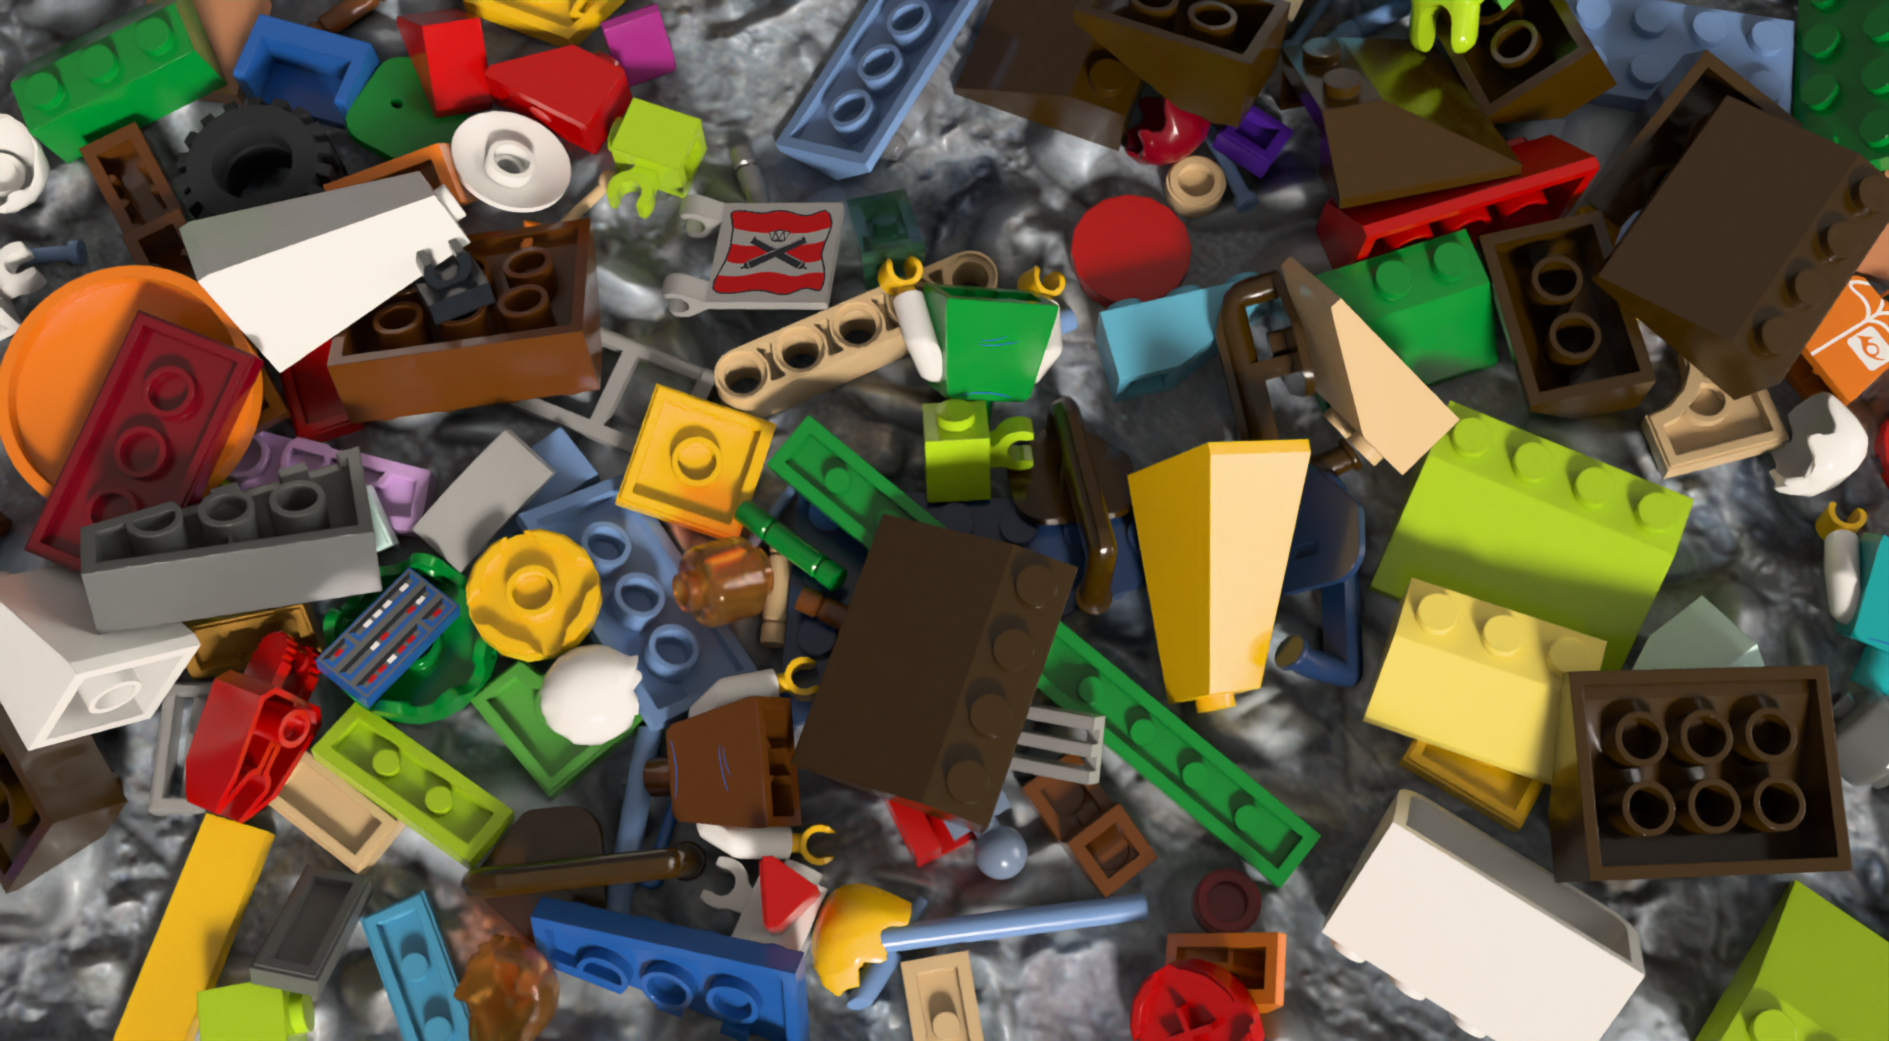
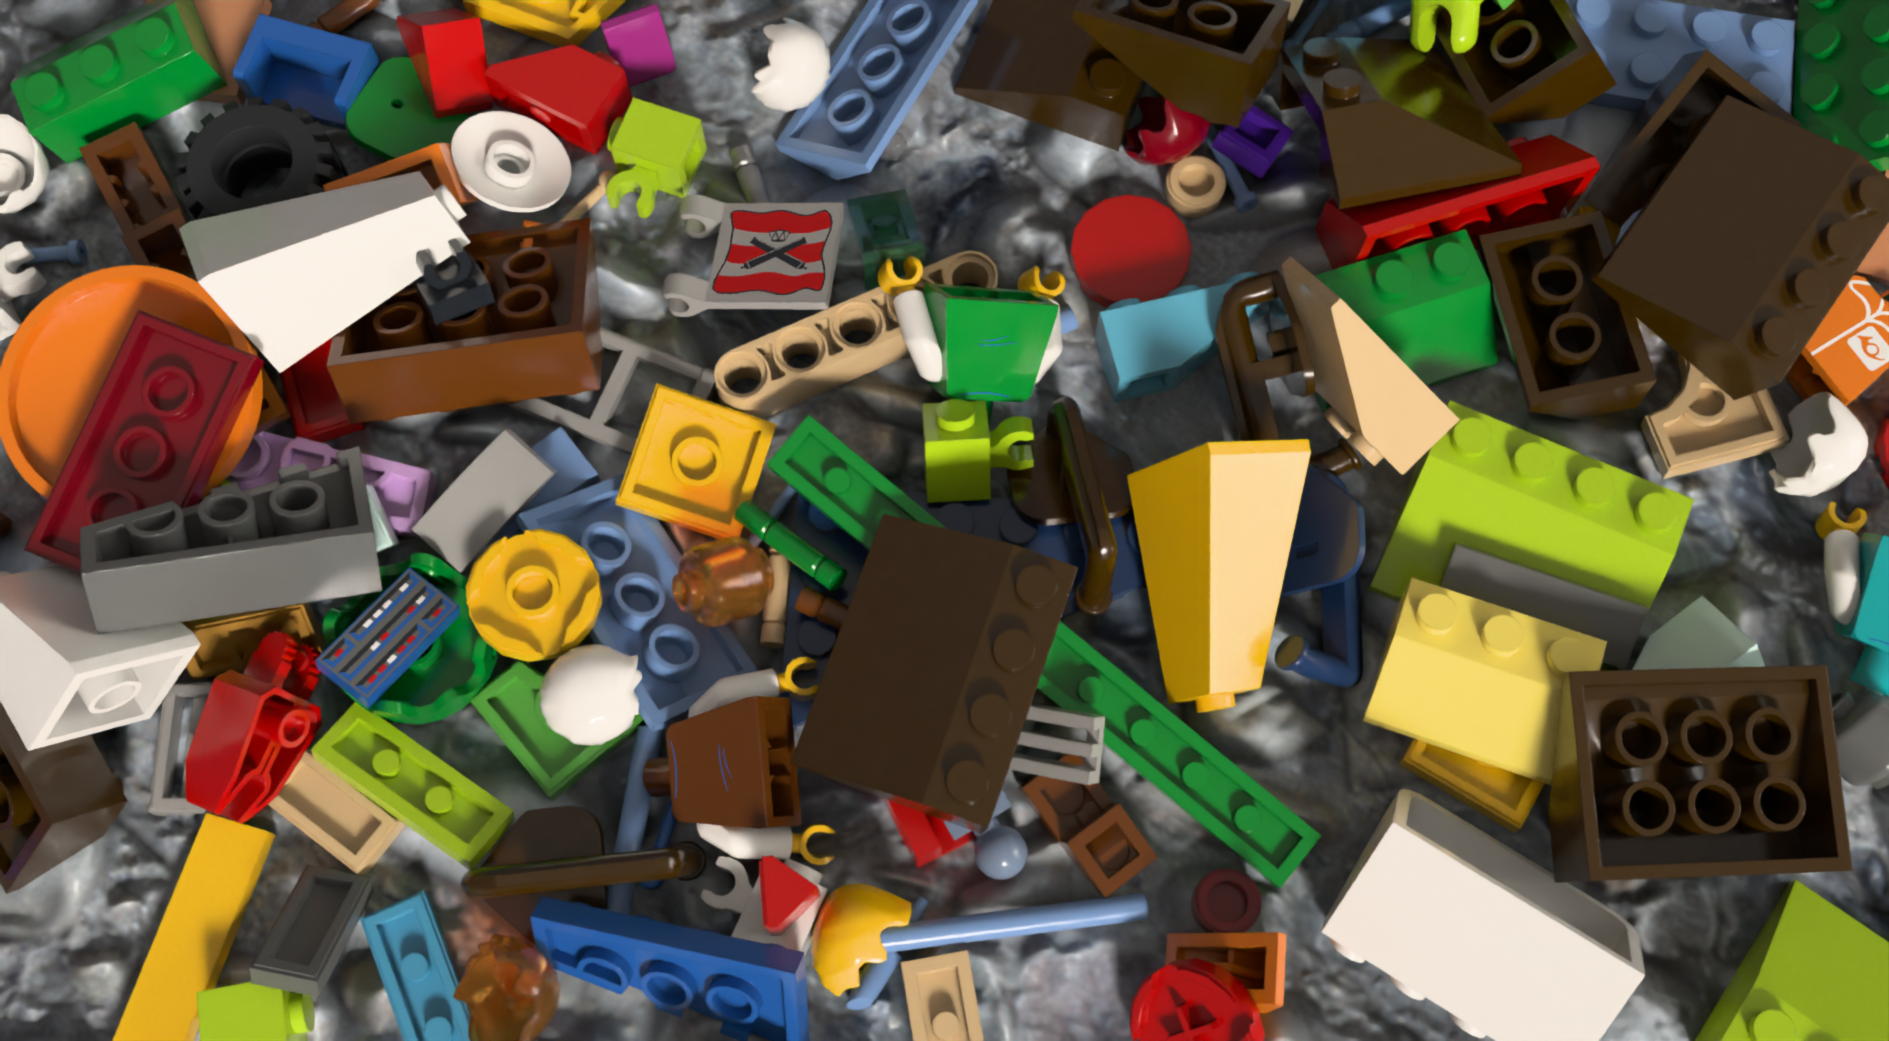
(795, 69): none -> white hair
(1547, 599): none -> dark grey tile

